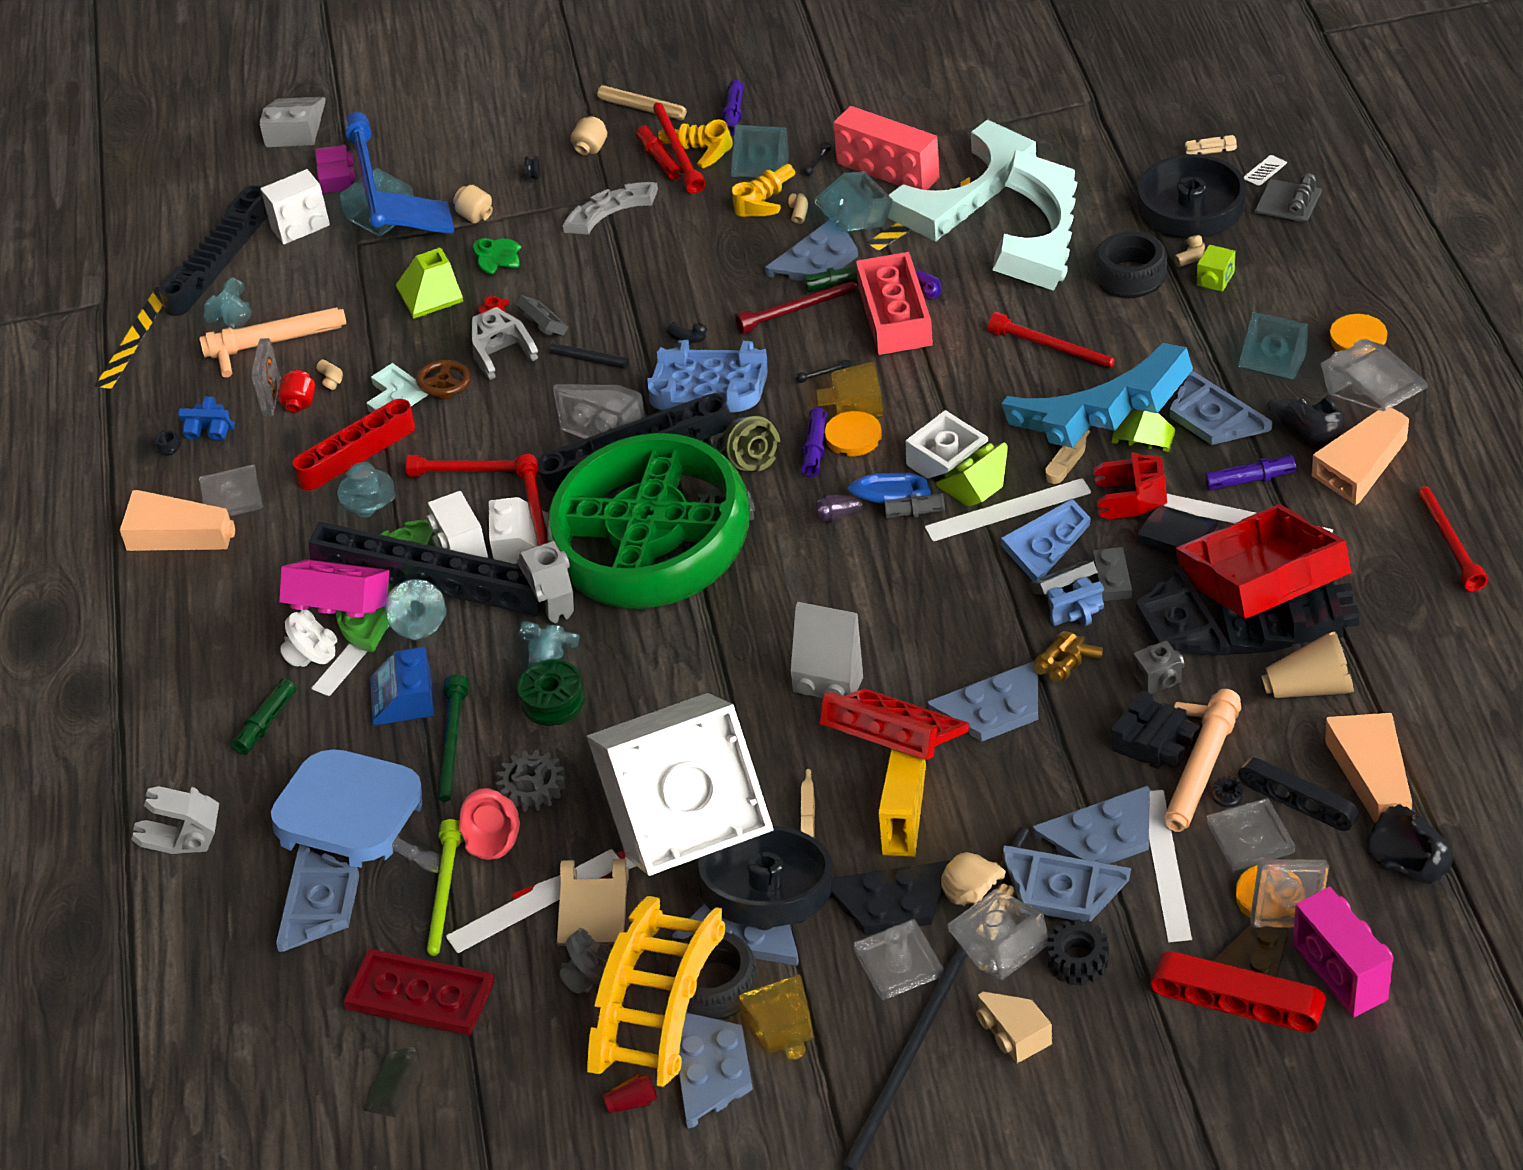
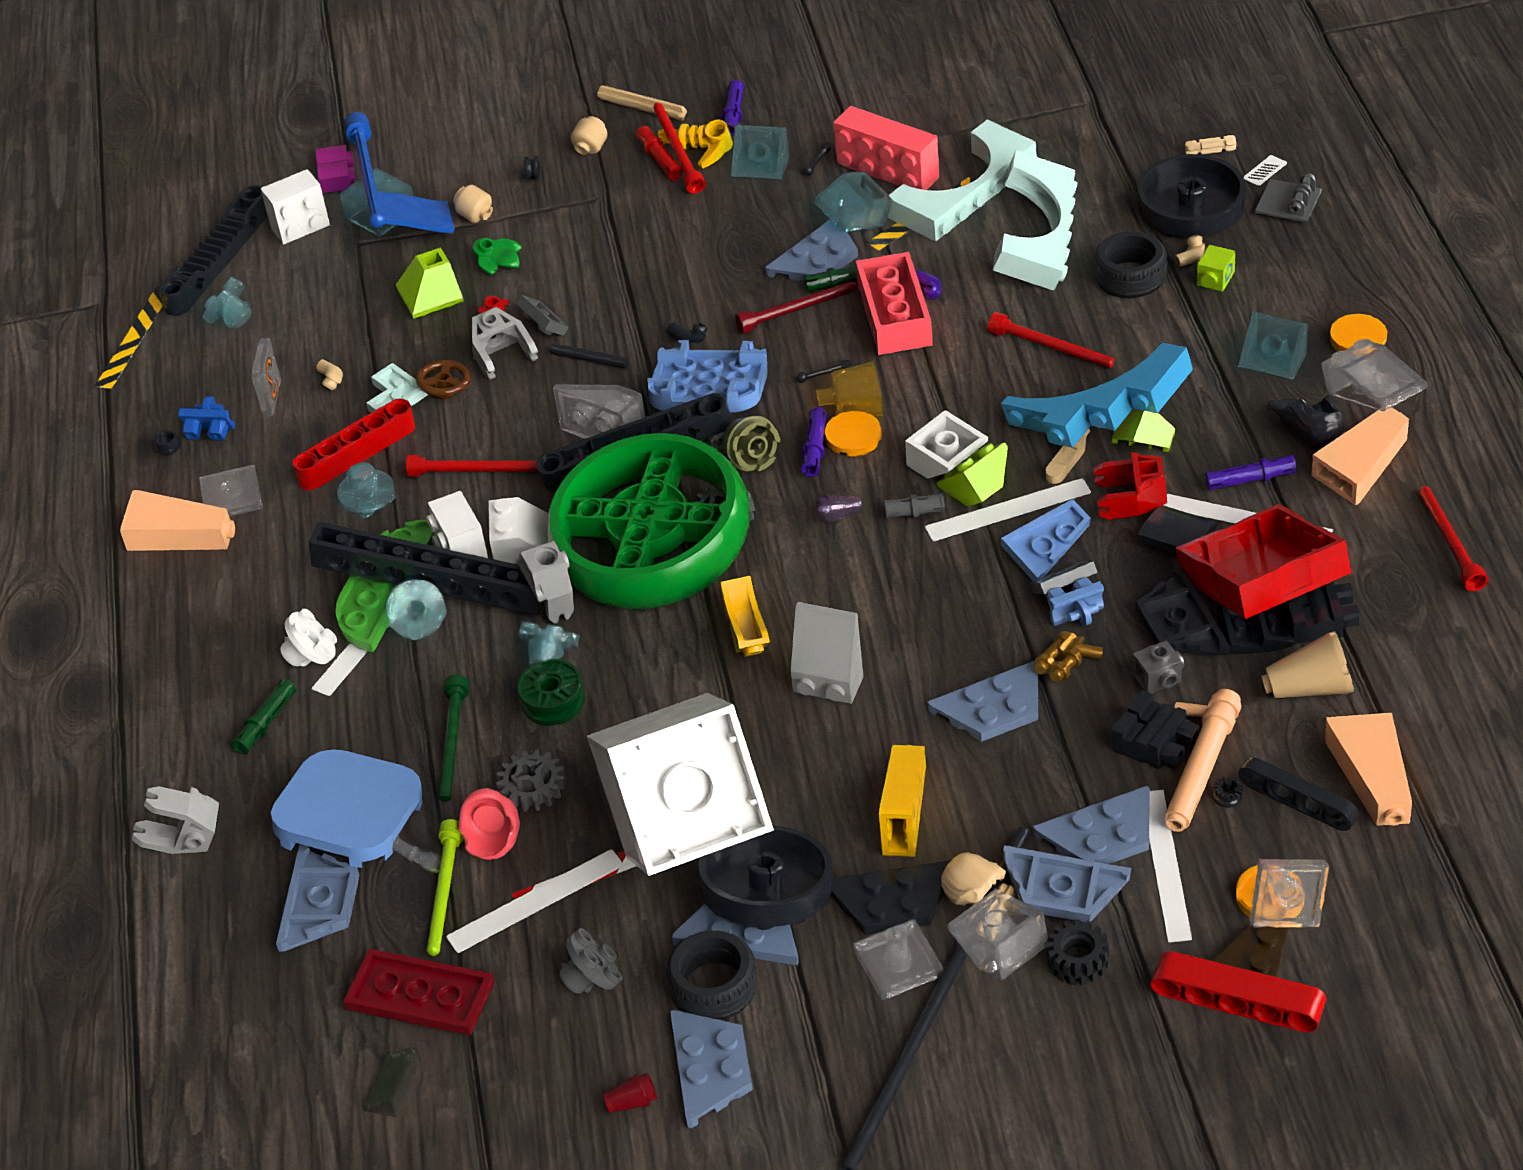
(230, 341): light nougat cylinder -> none
(291, 121): light grey slope -> none
(296, 391): red head -> none
(334, 587): dark pink brick -> none
(402, 687): blue slope -> none
(527, 469): red piece -> none
(592, 903): tan flag -> none
(606, 202): light grey tile -> none
(619, 974): yellow fence -> none
(744, 616): none -> yellow arch
(750, 196): yellow piece -> none
(779, 1016): clear yellow torso -> none
(800, 205): tan arm -> none
(808, 805): tan piece -> none
(888, 486): blue piece -> none
(890, 722): red fence -> none
(1016, 1023): tan slope -> none
(1112, 573): dark grey plate -> none
(1214, 412): sand blue wing -> none
(1250, 834): clear tile -> none
(1342, 951): dark pink brick -> none
(1401, 845): black piece -> none

